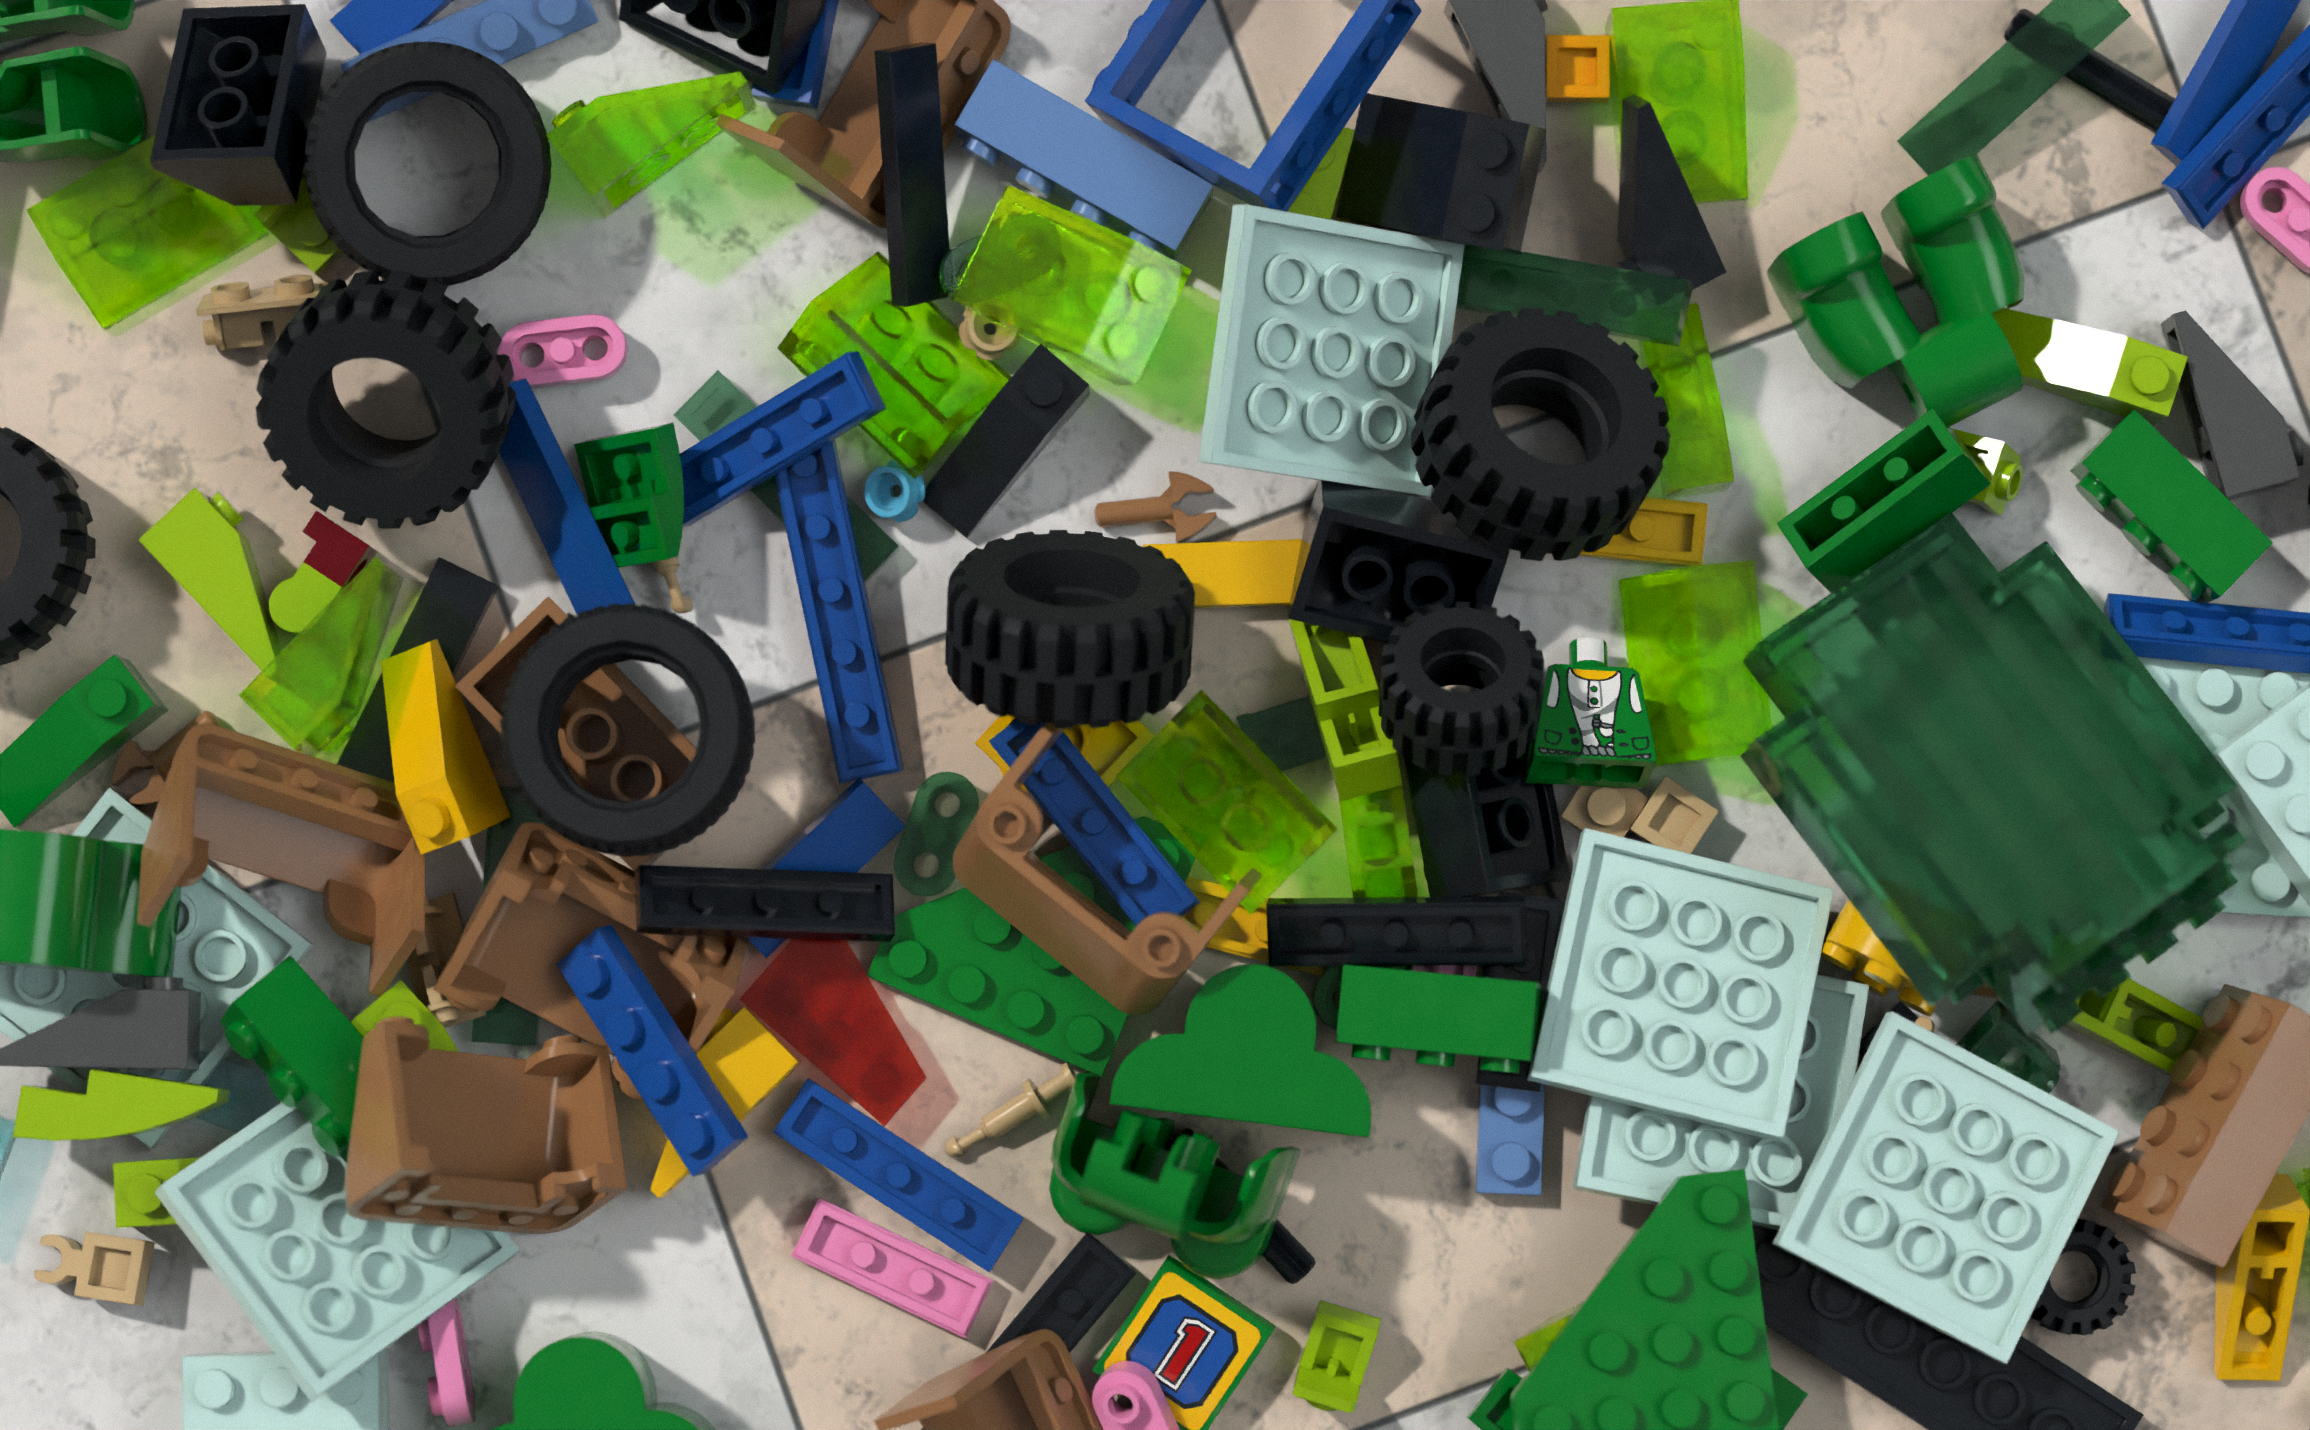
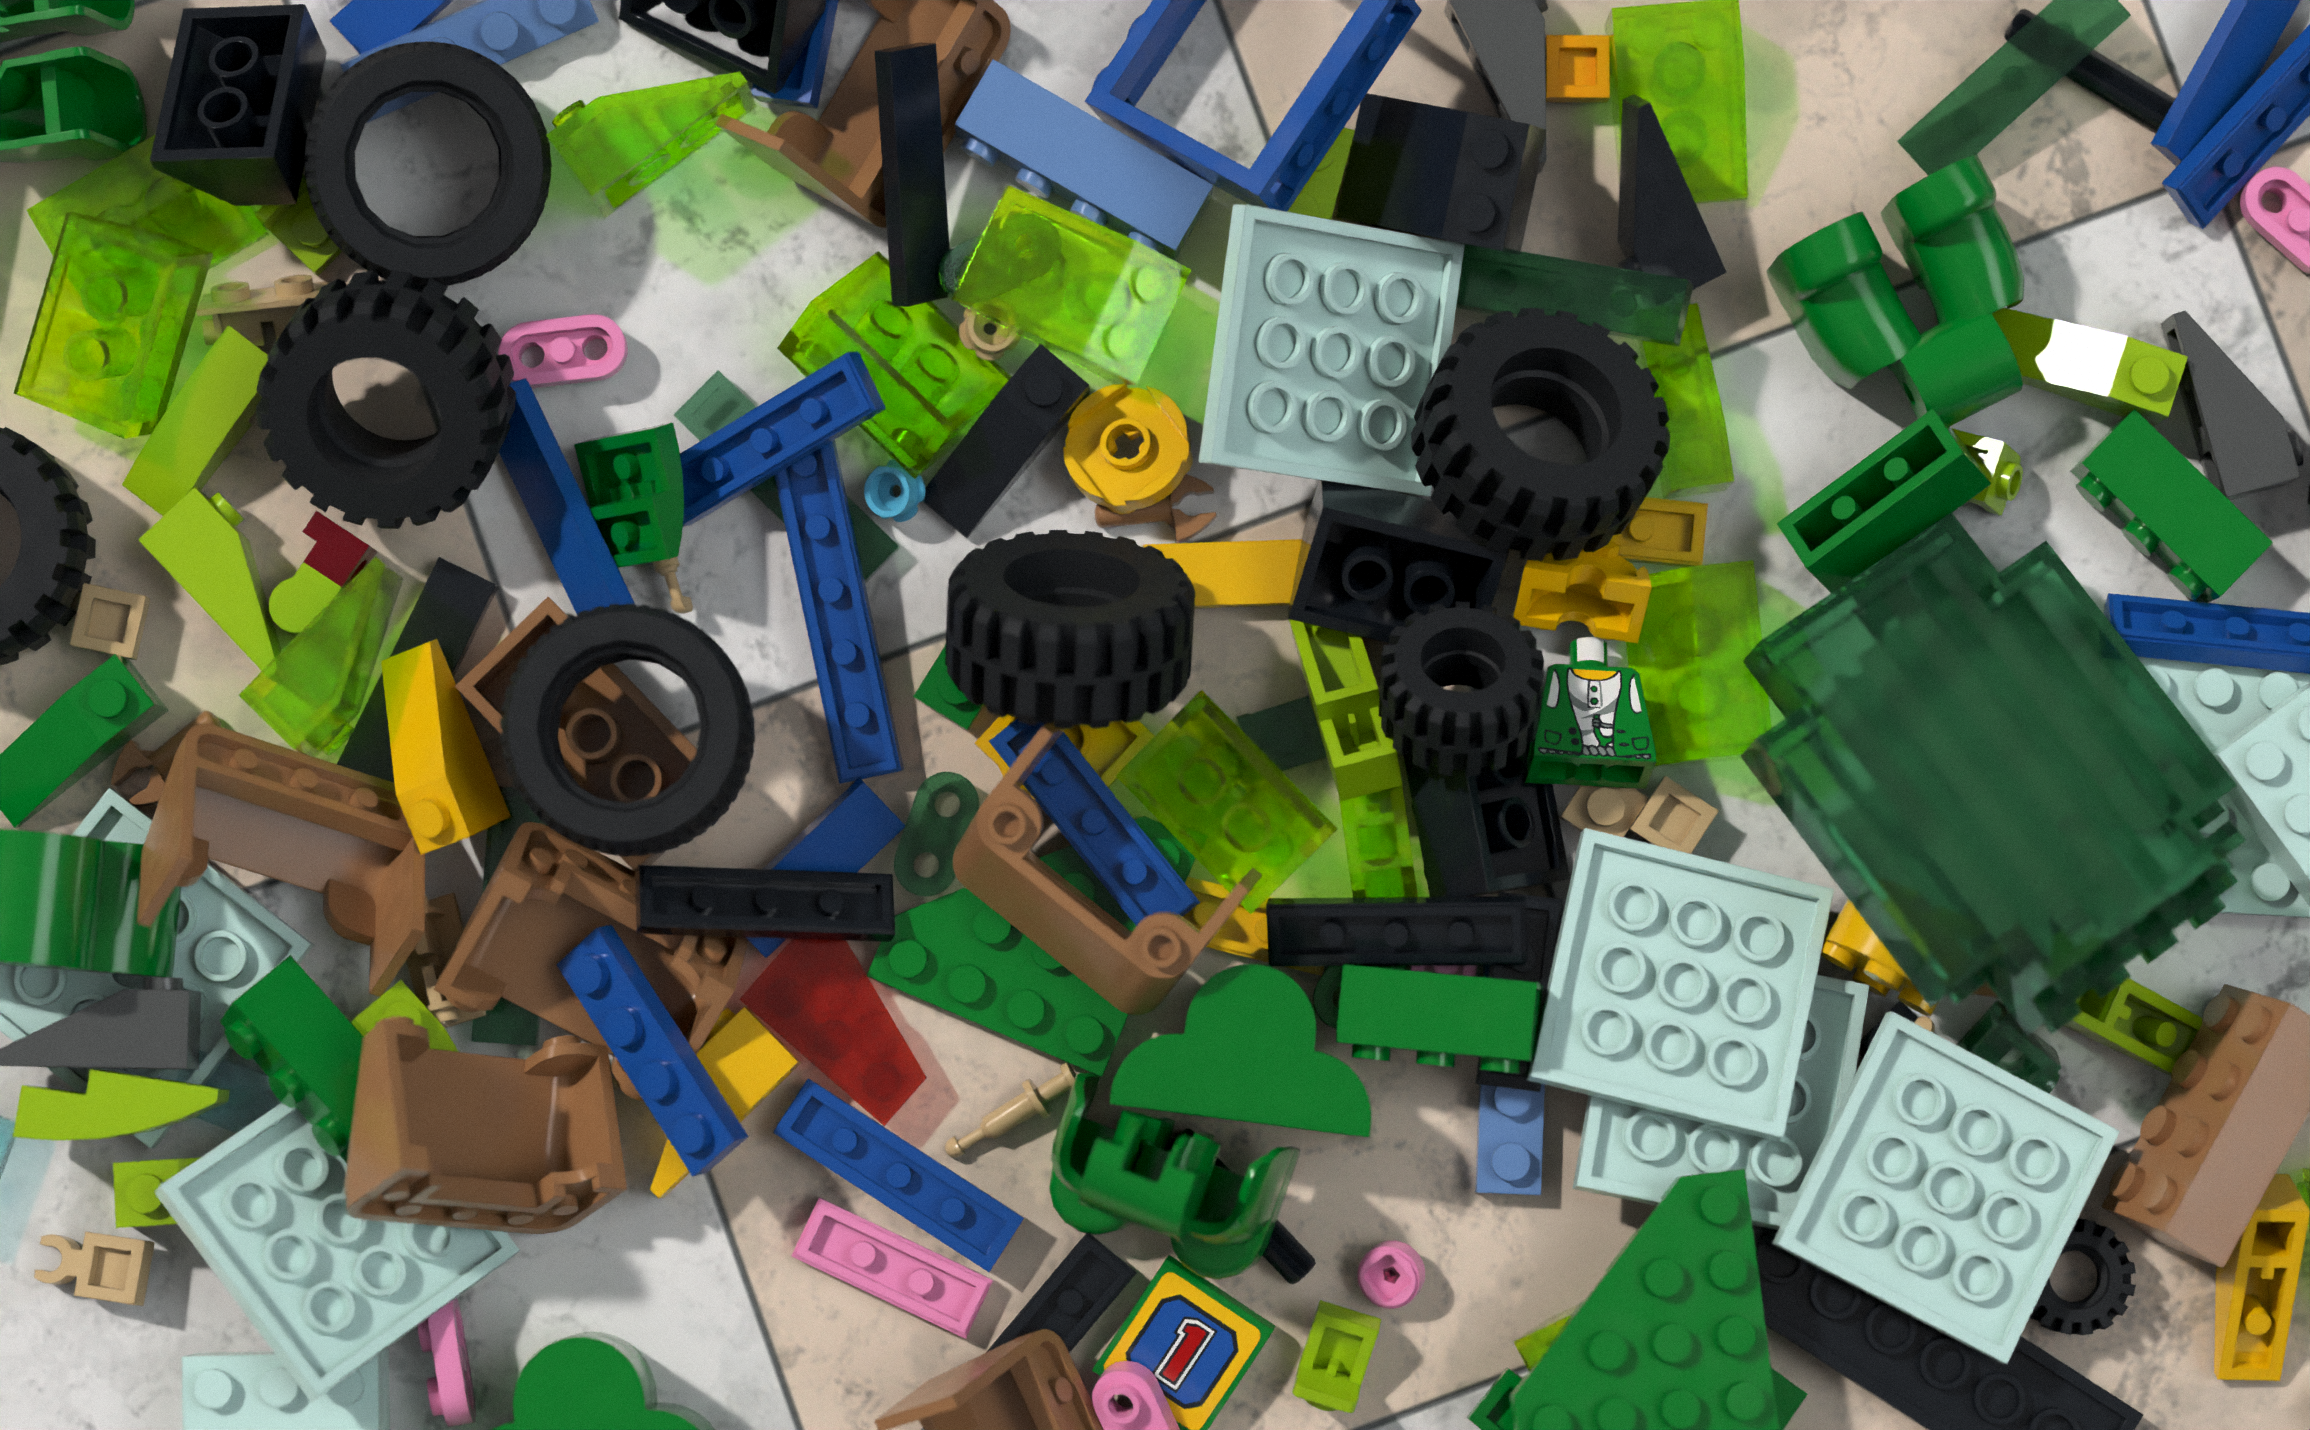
(110, 621): none -> tan plate
(112, 324): none -> clear neon green slope
(200, 424): none -> lime slope
(943, 697): none -> green plate
(1125, 482): none -> yellow plate
(1391, 1274): none -> bright pink tile
(1589, 589): none -> yellow cylinder

